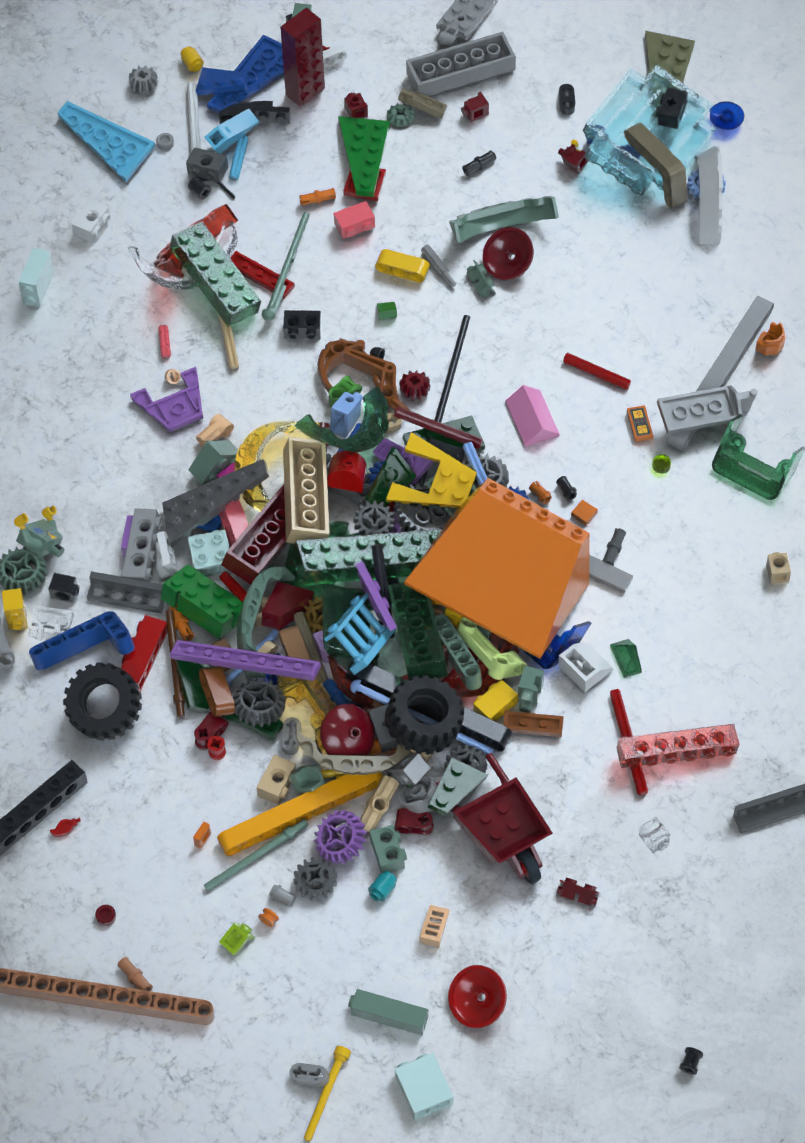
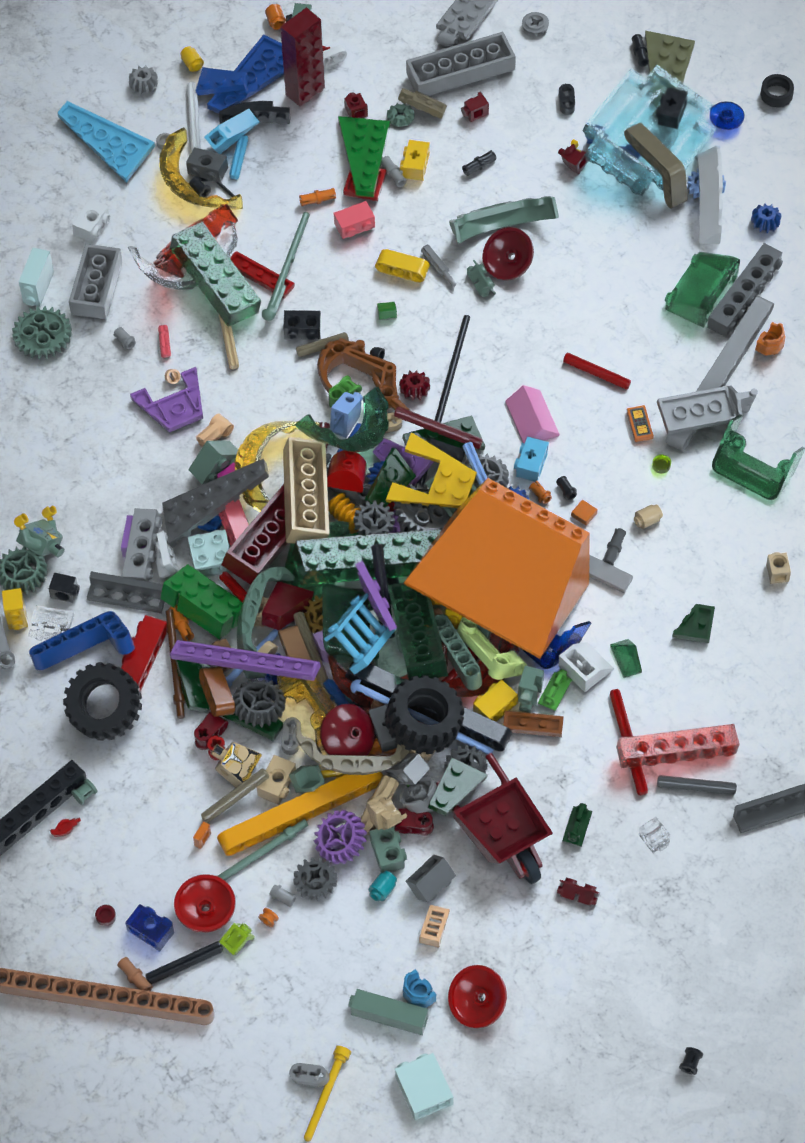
(44, 327): none -> sand green gear
(84, 791): none -> sand green bush
(95, 281): none -> light grey brick
(126, 340): none -> light grey pin
(156, 936): none -> clear blue brick
(171, 175): none -> clear yellow windscreen
(184, 962): none -> black axle
(204, 892): none -> red dish
(235, 762): none -> tan torso
(235, 795): none -> dark tan axle
(275, 16): none -> orange brick
(317, 346): none -> dark tan axle
(342, 510): none -> light orange piece
(383, 813): none -> tan hair
(393, 171): none -> light grey pin
(415, 160): none -> yellow brick
(418, 991): none -> dark azure hair
(431, 878): none -> dark grey brick
(532, 459): none -> medium azure brick
(537, 18): none -> light grey gear
(555, 690): none -> bright green hinge
(577, 825): none -> dark green hinge
(640, 50): none -> black pin
(648, 516): none -> tan brick
(696, 784): none -> dark grey axle
(697, 624): none -> dark green wing
(701, 286): none -> clear green windscreen
(737, 299): none -> dark grey brick
(766, 217): none -> blue gear
(777, 80): none -> black tyre

